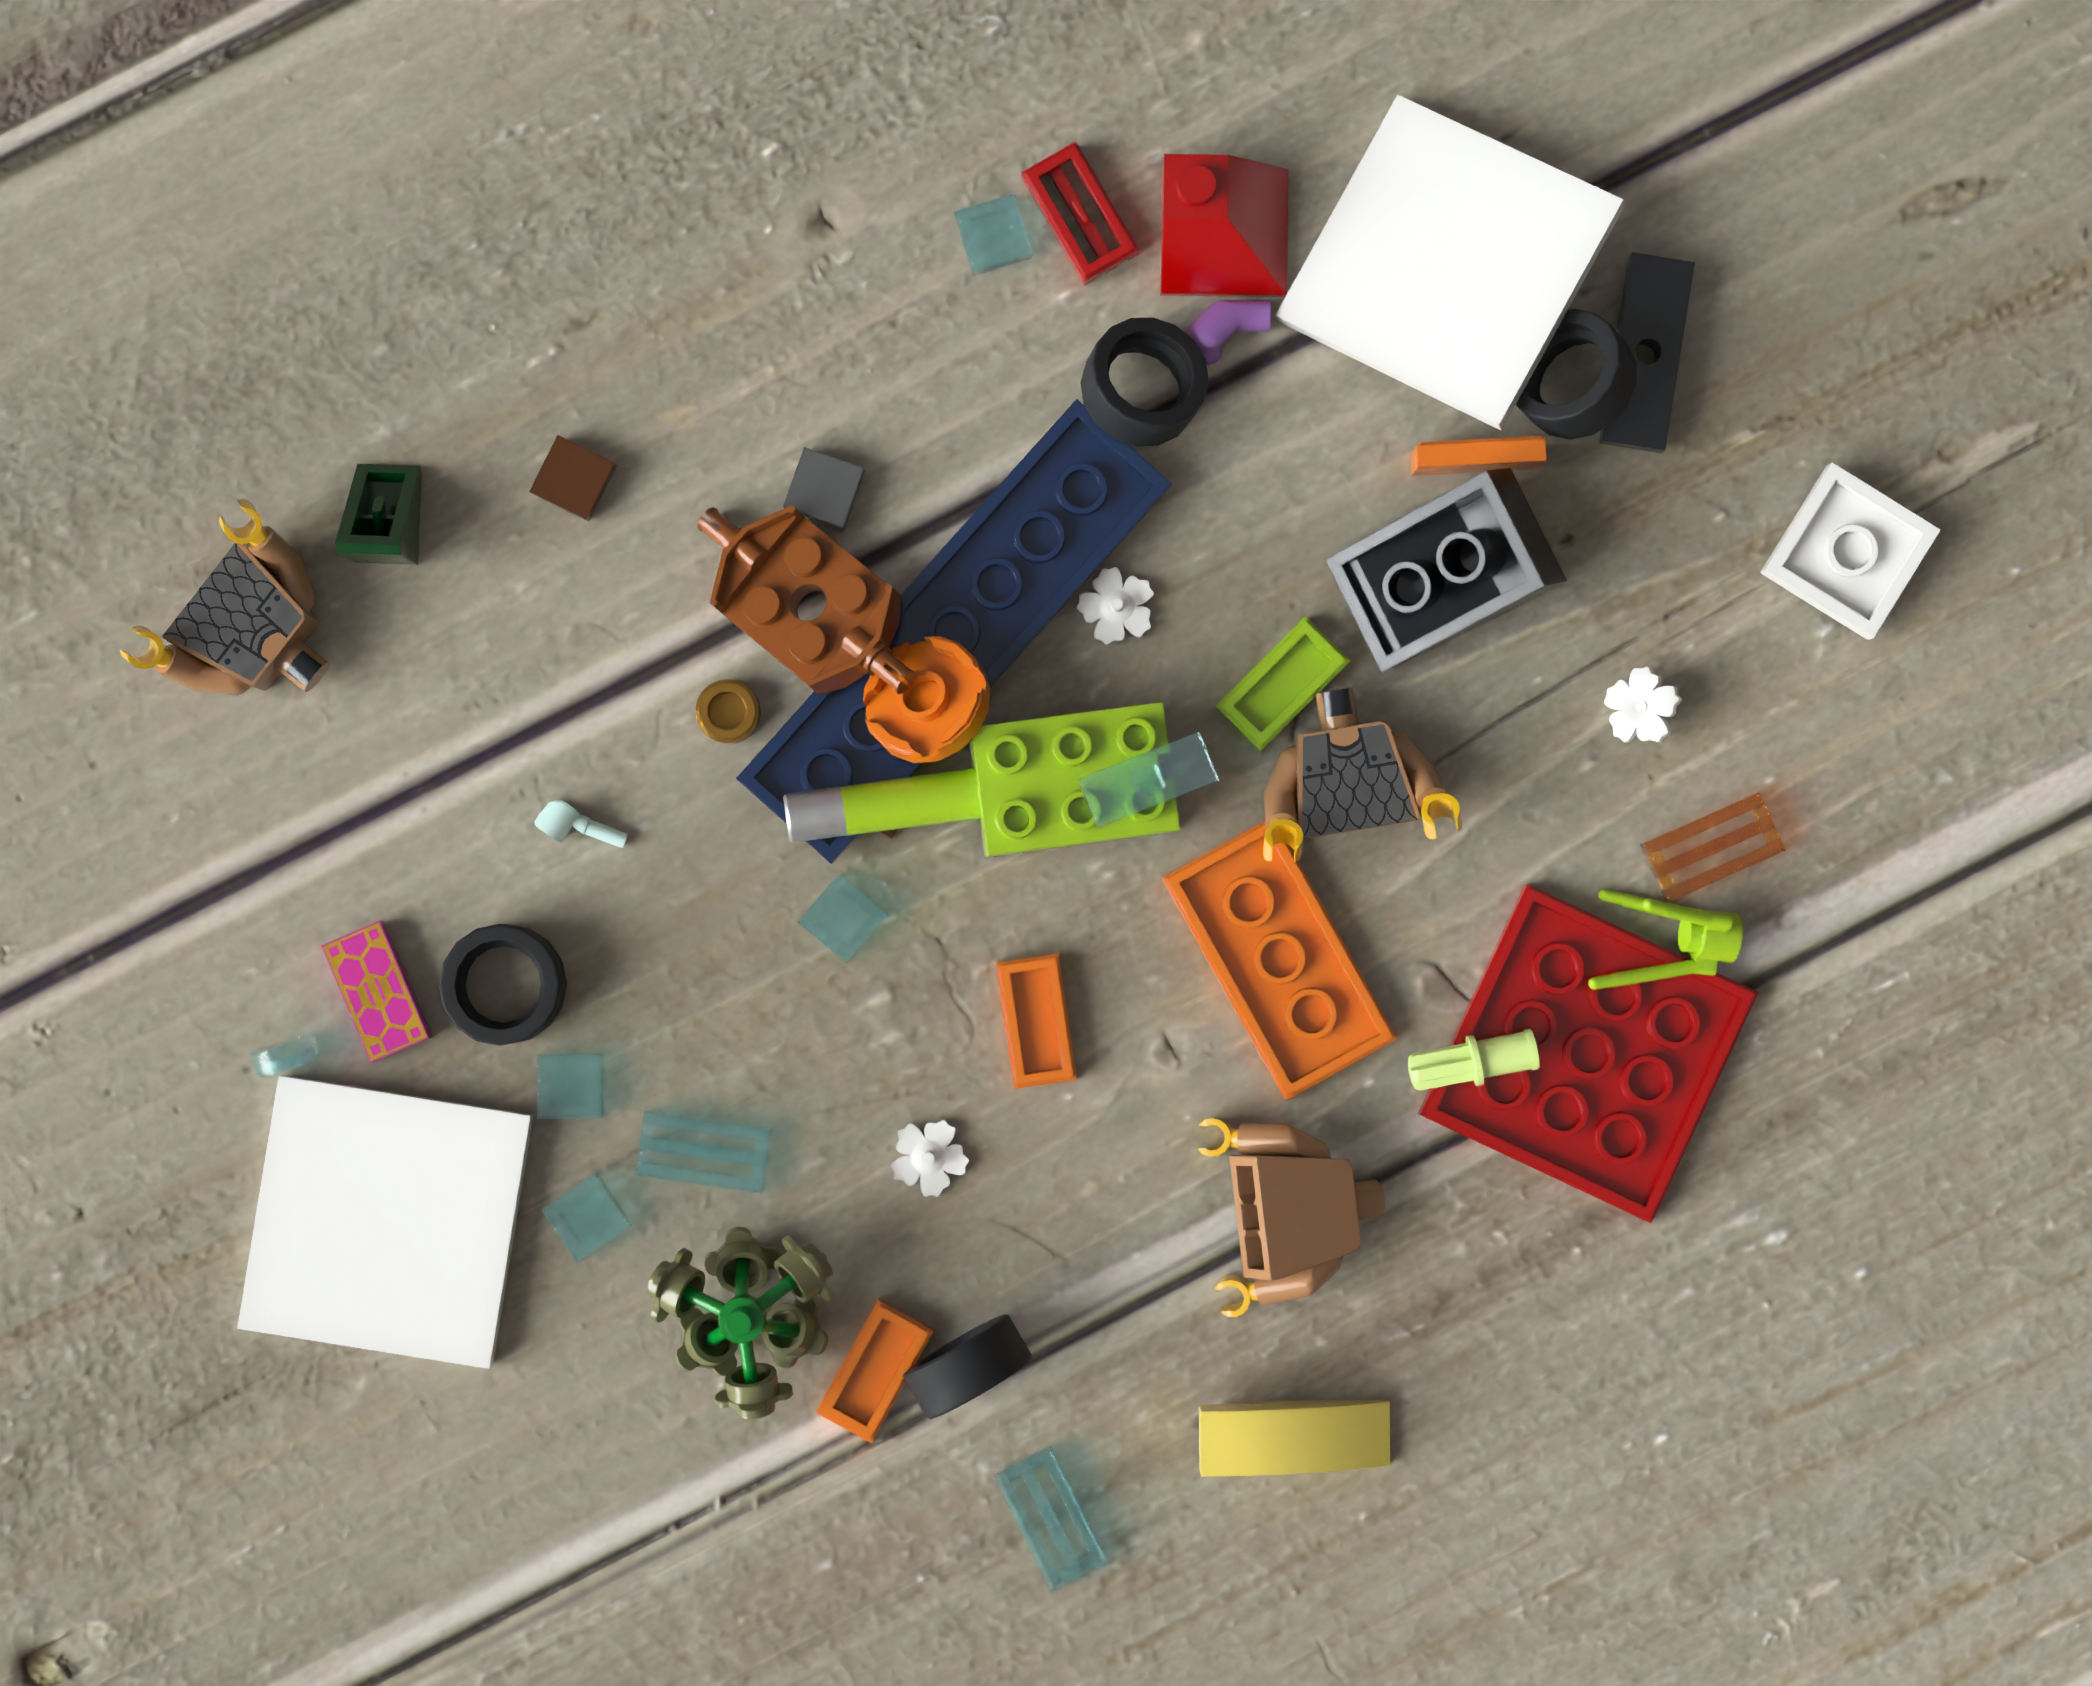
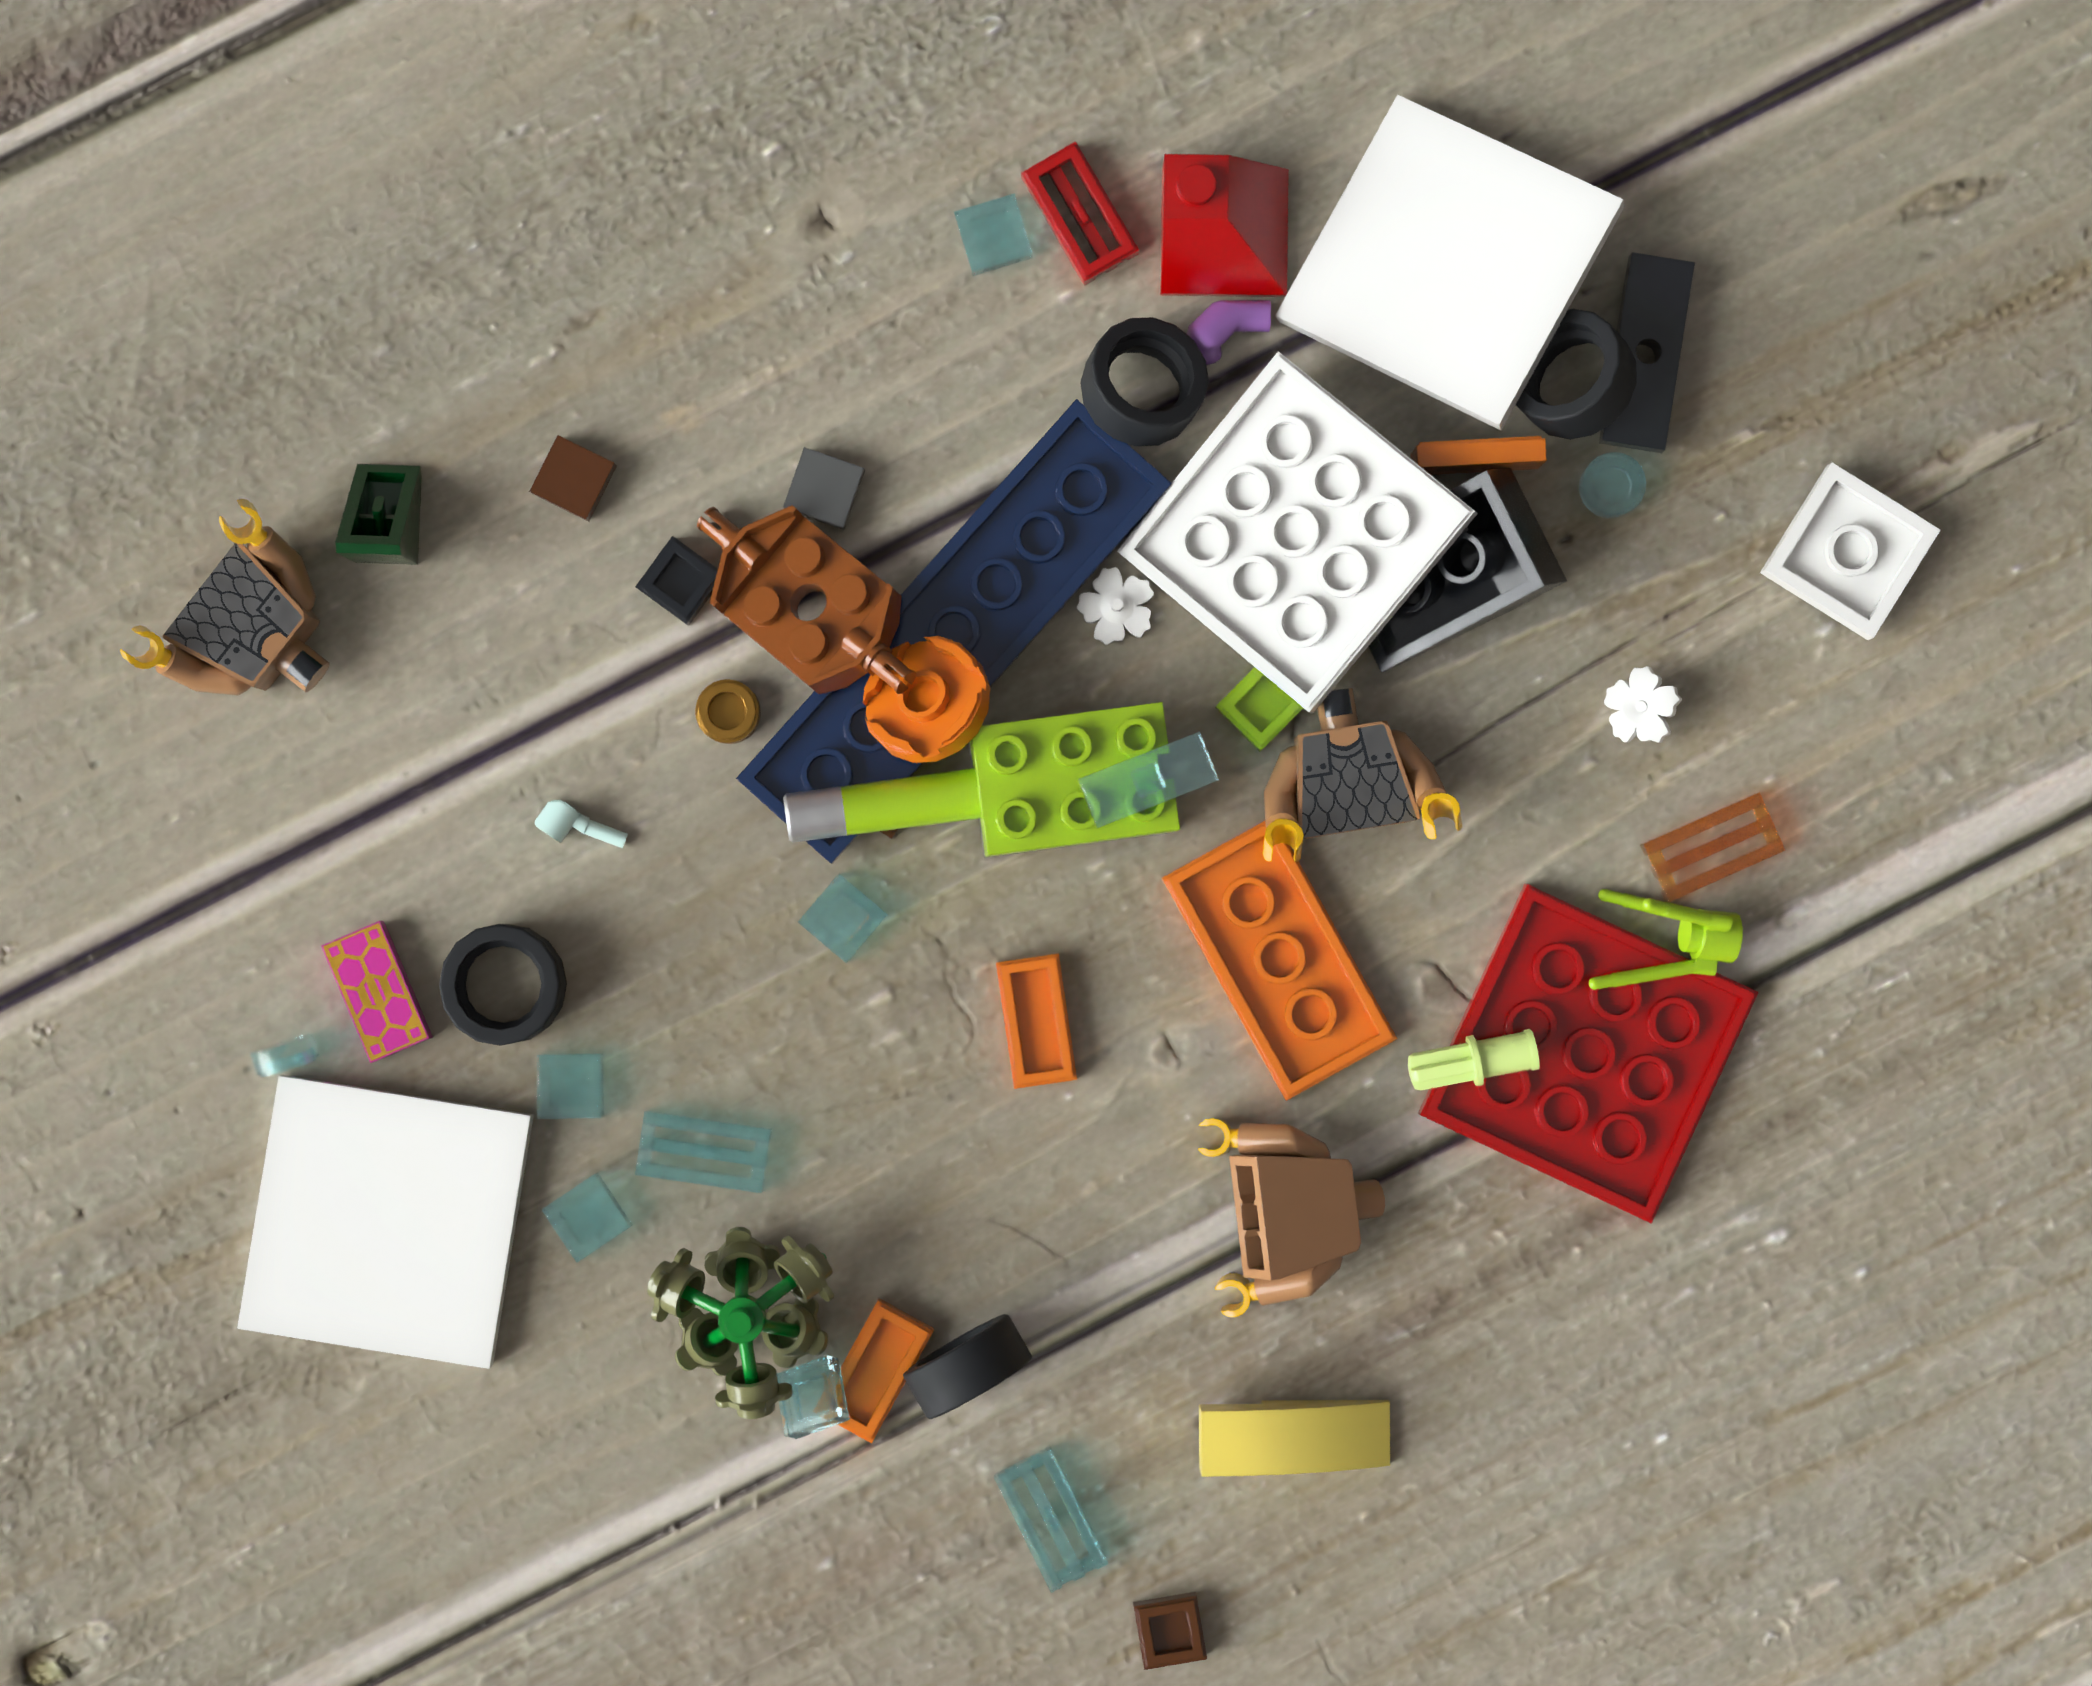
(679, 580): none -> black tile
(816, 1398): none -> clear light blue tile
(928, 1157): white plant -> none
(1170, 1630): none -> reddish brown tile
(1296, 532): none -> white tile
(1612, 485): none -> clear light blue tile

